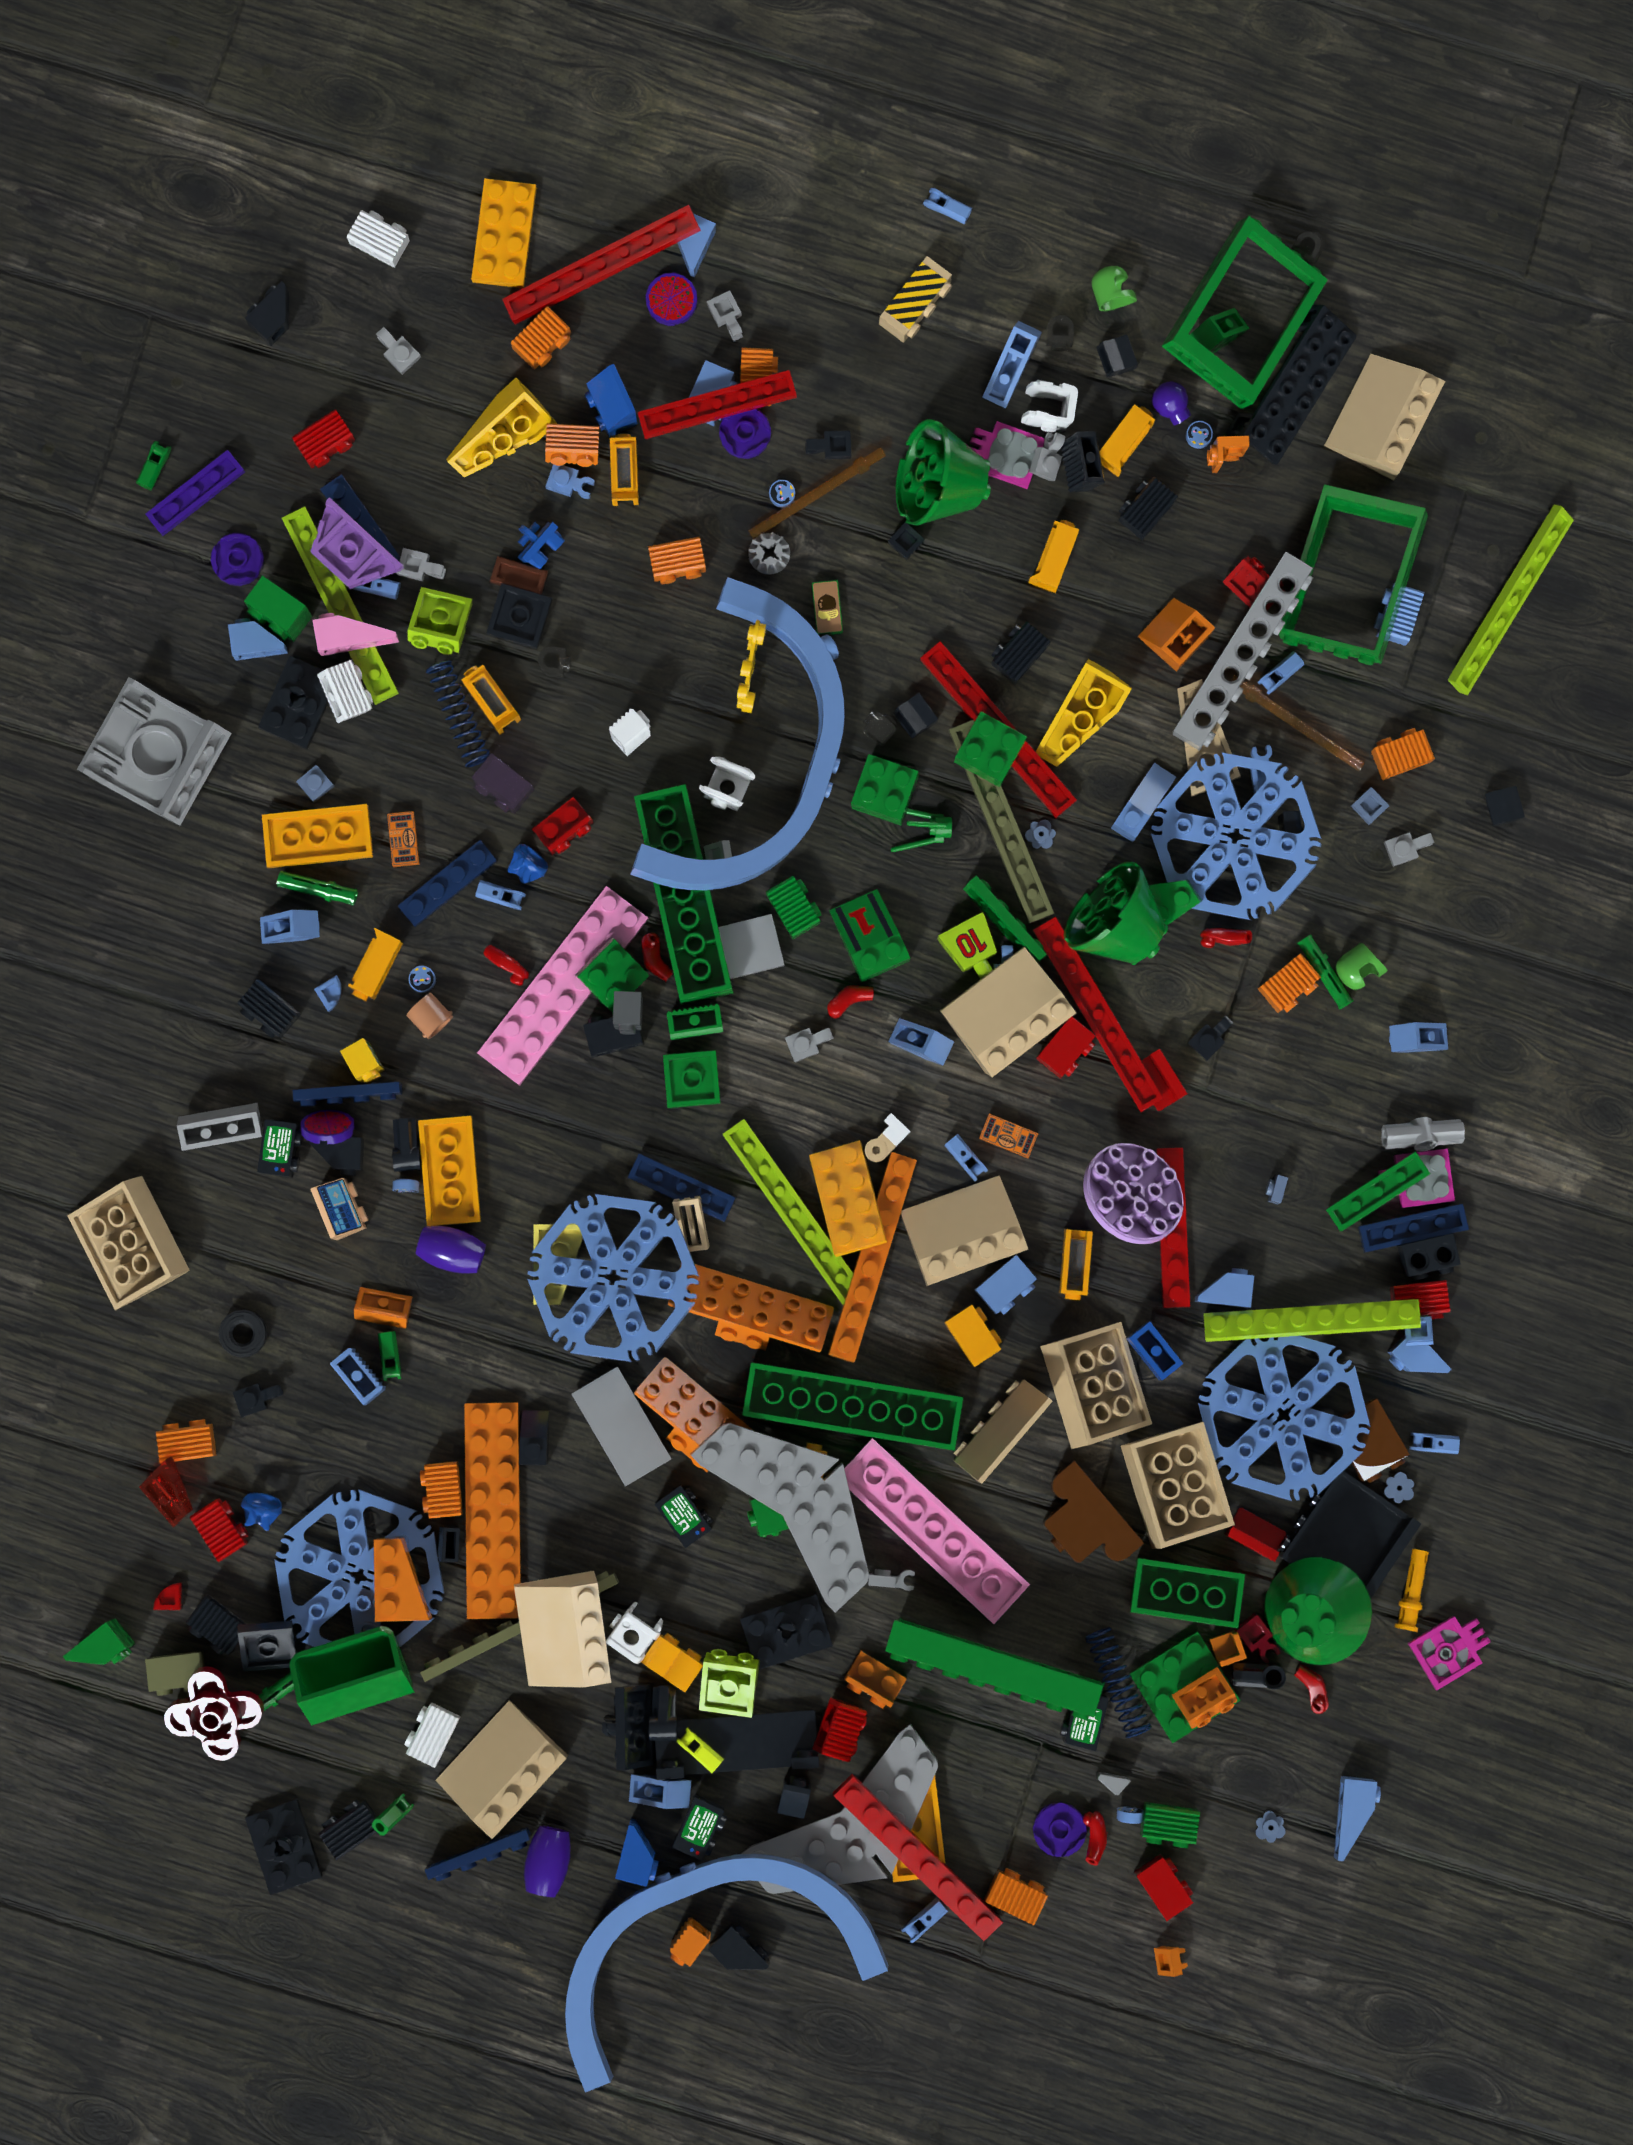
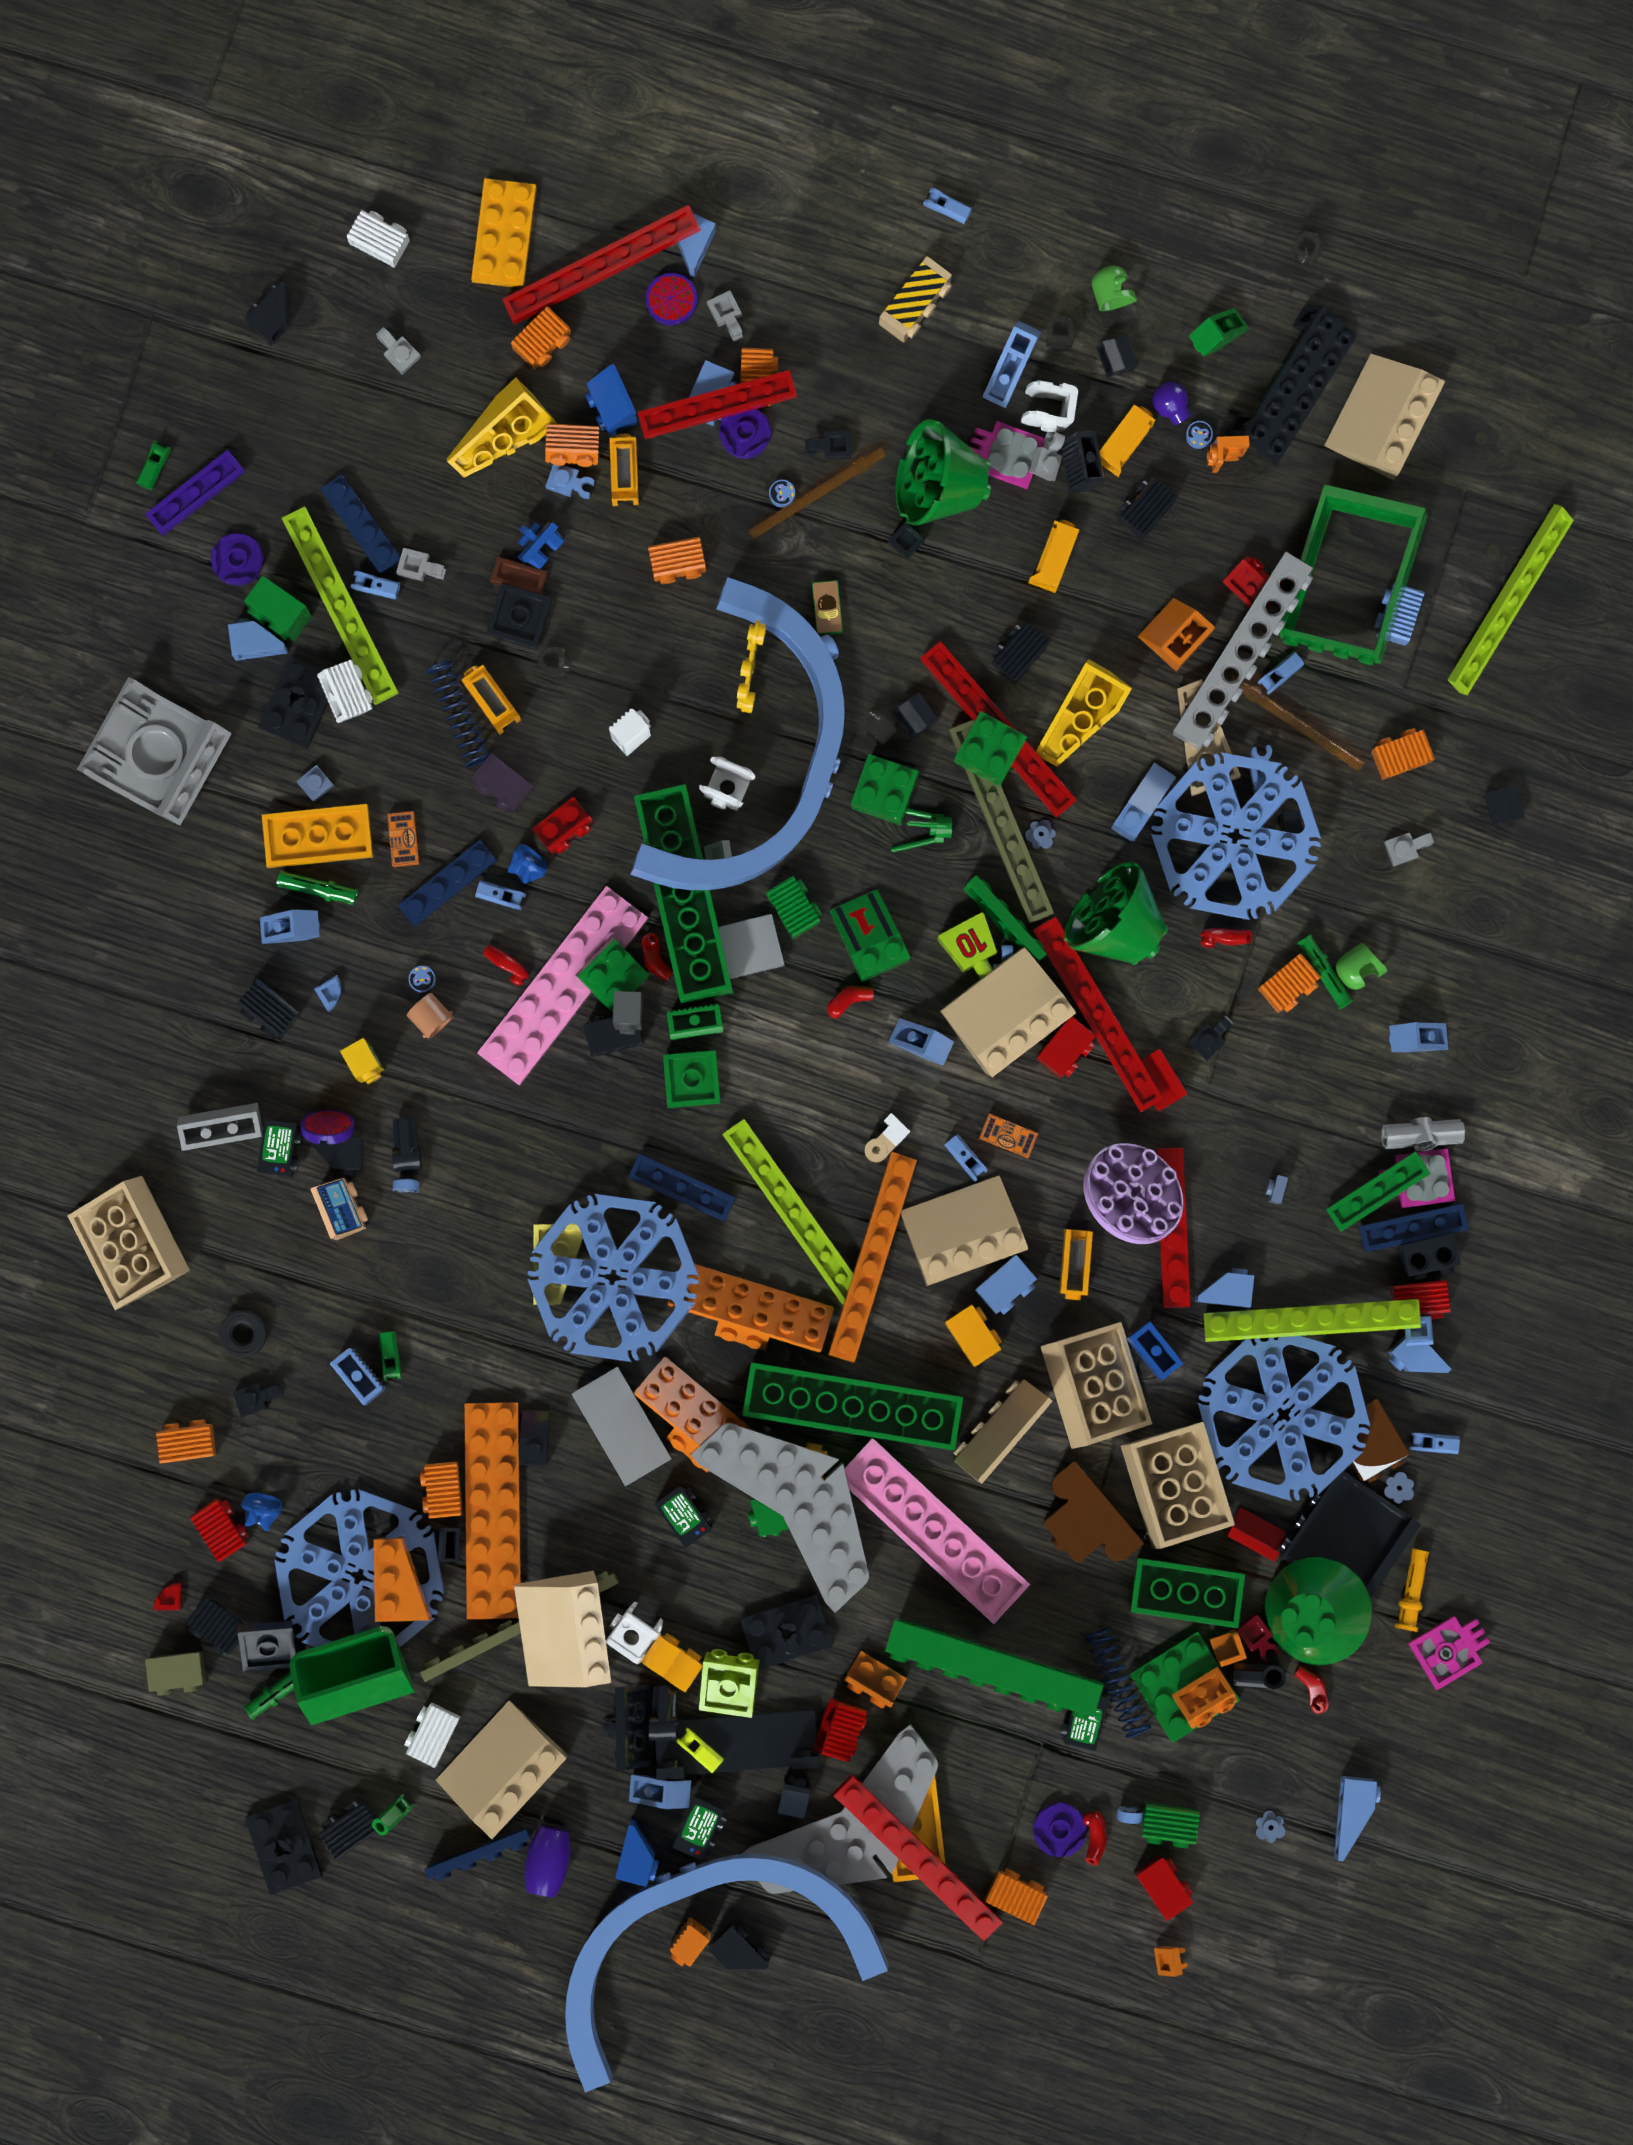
(103, 1646): green slope -> none
(167, 1492): clear red wing -> none
(214, 1713): plant -> none
(324, 439): red brick -> none
(344, 634): bright pink slope -> none
(350, 550): medium lavender wing -> none
(359, 1093): dark blue plate -> none
(375, 965): light orange window -> none
(382, 1307): orange slope -> none
(439, 621): lime plate -> none
(449, 1171): light orange plate -> none
(450, 1249): dark purple piece -> none
(687, 1202): tan tile -> none
(769, 565): light grey gear -> none
(805, 1044): light grey plate -> none
(848, 1198): light orange plate -> none
(883, 1579): light grey plate -> none
(928, 1916): medium blue bar -> none
(1113, 1782): light grey slope -> none
(1174, 899): green wing -> none
(1202, 360): green window -> none
(1370, 806): sand blue plate -> none

